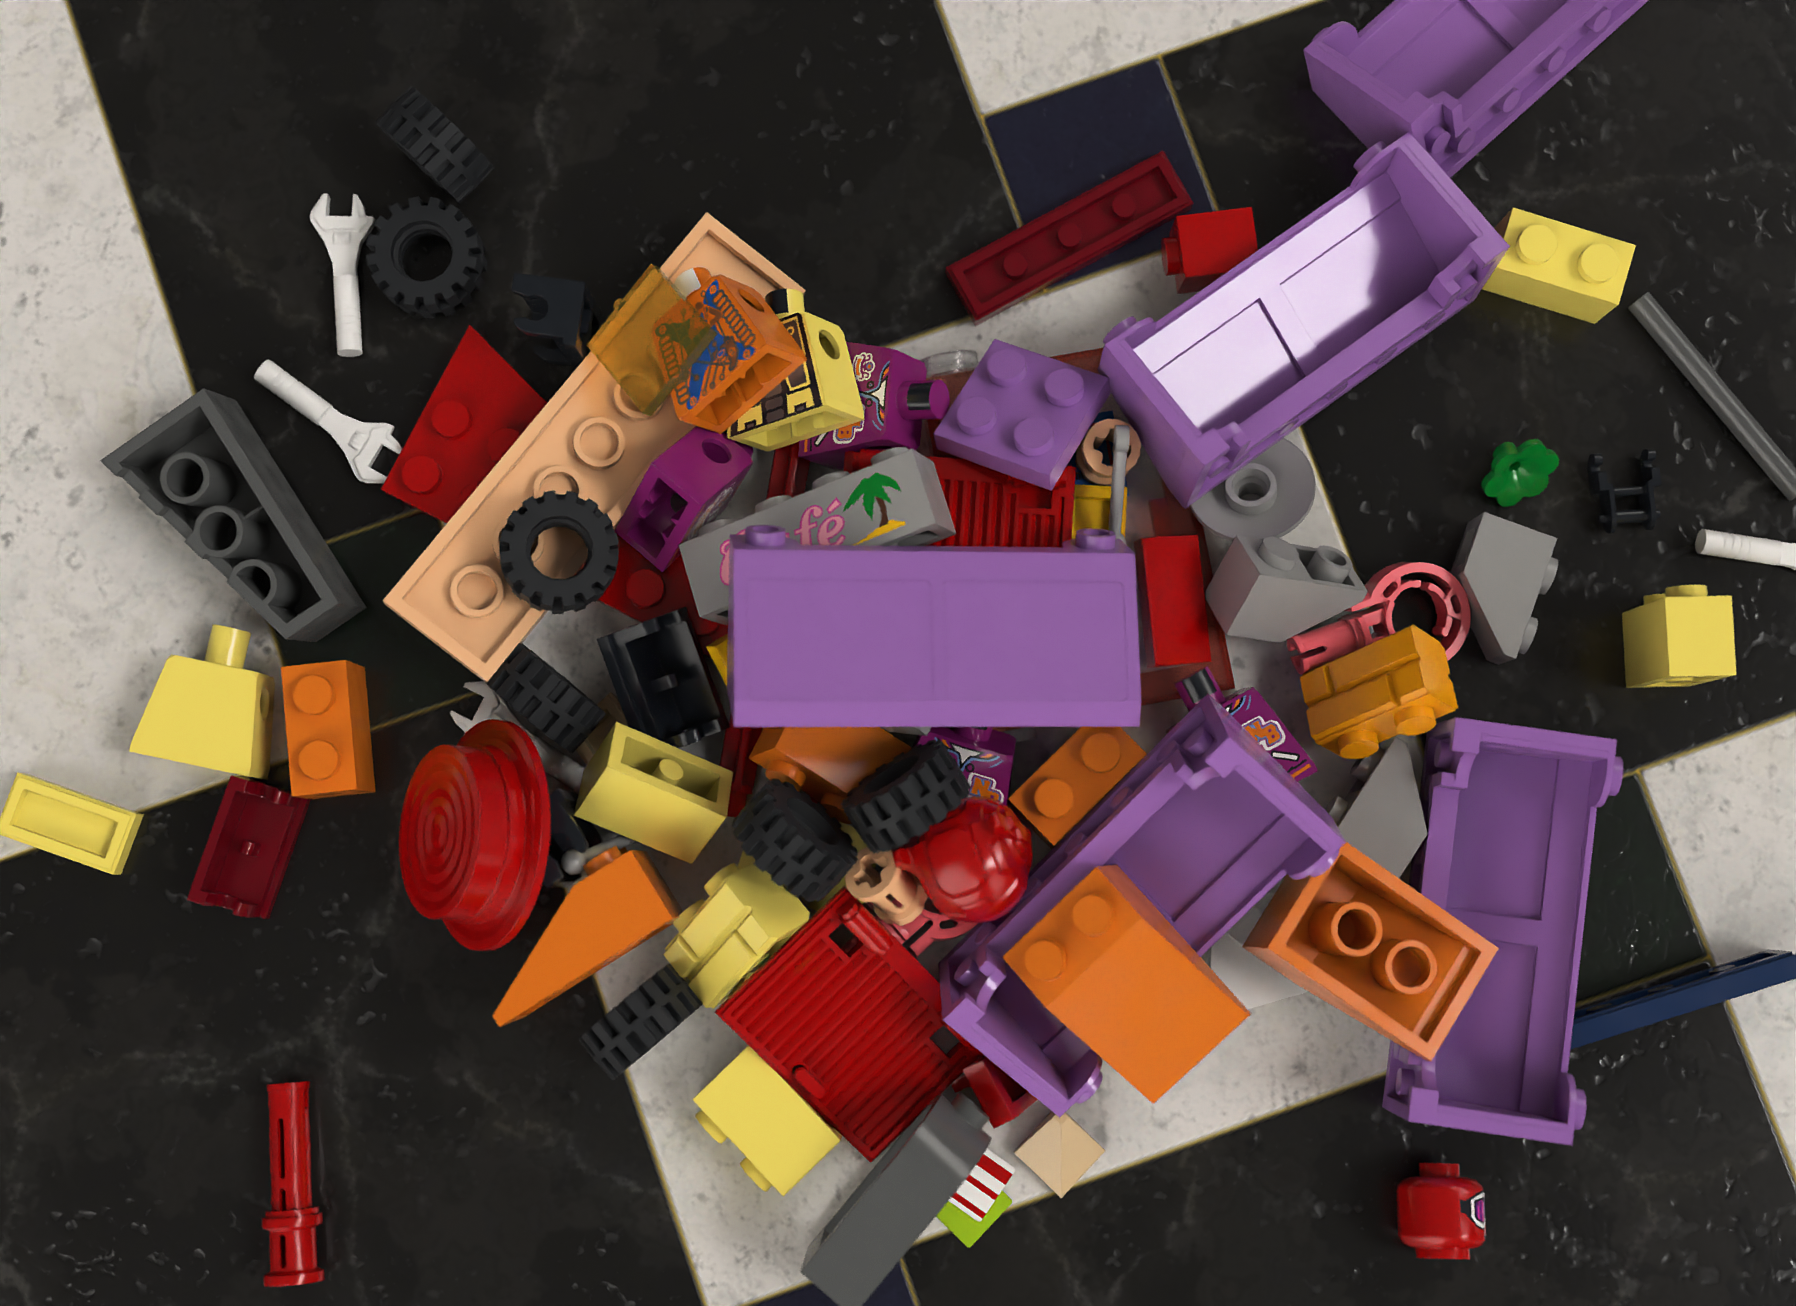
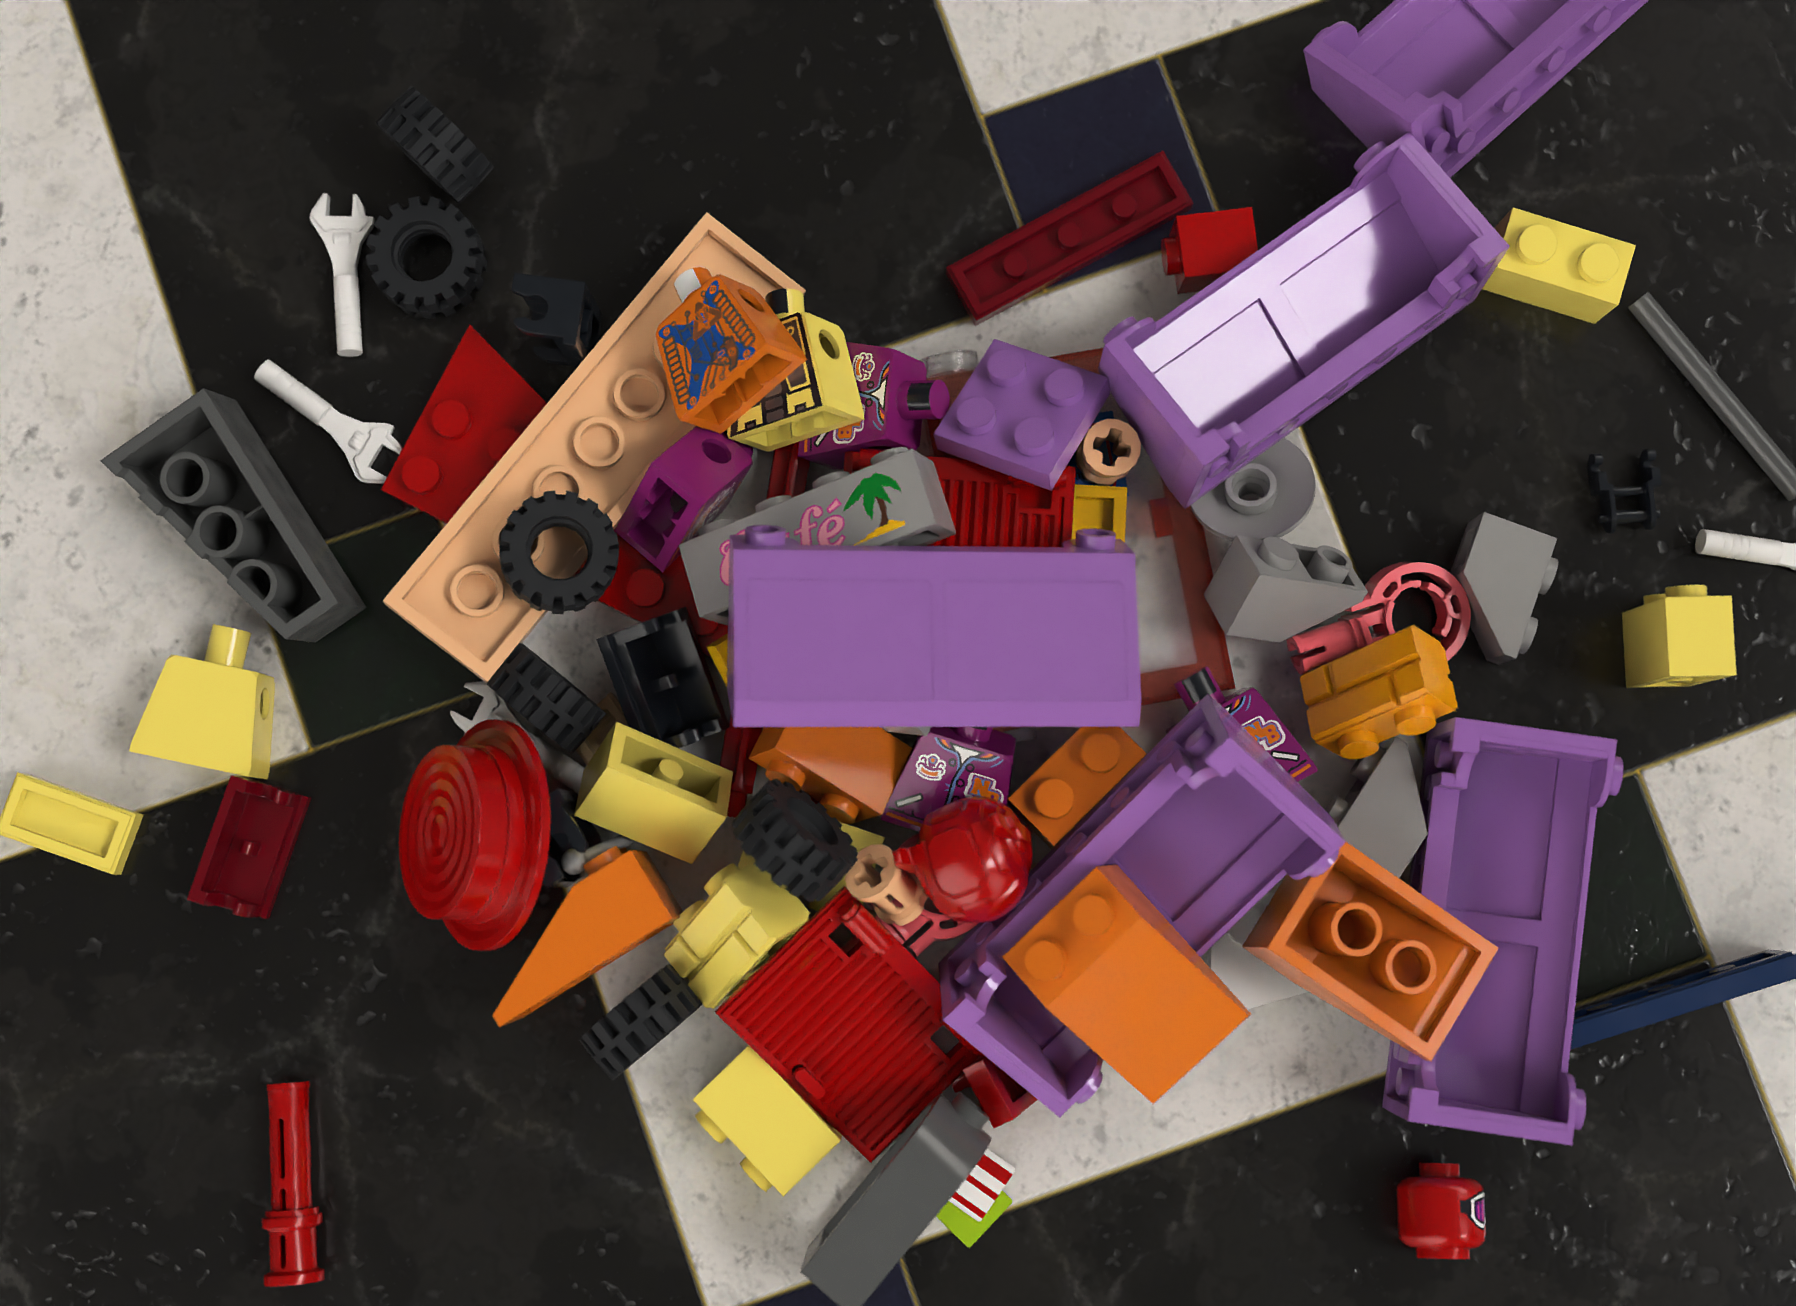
(328, 729): orange brick -> none
(651, 340): clear yellow piece -> none
(906, 796): black tyre -> none
(1059, 1152): tan slope -> none
(1121, 447): light grey hinge -> none
(1172, 600): red slope -> none
(1519, 471): green plant -> none

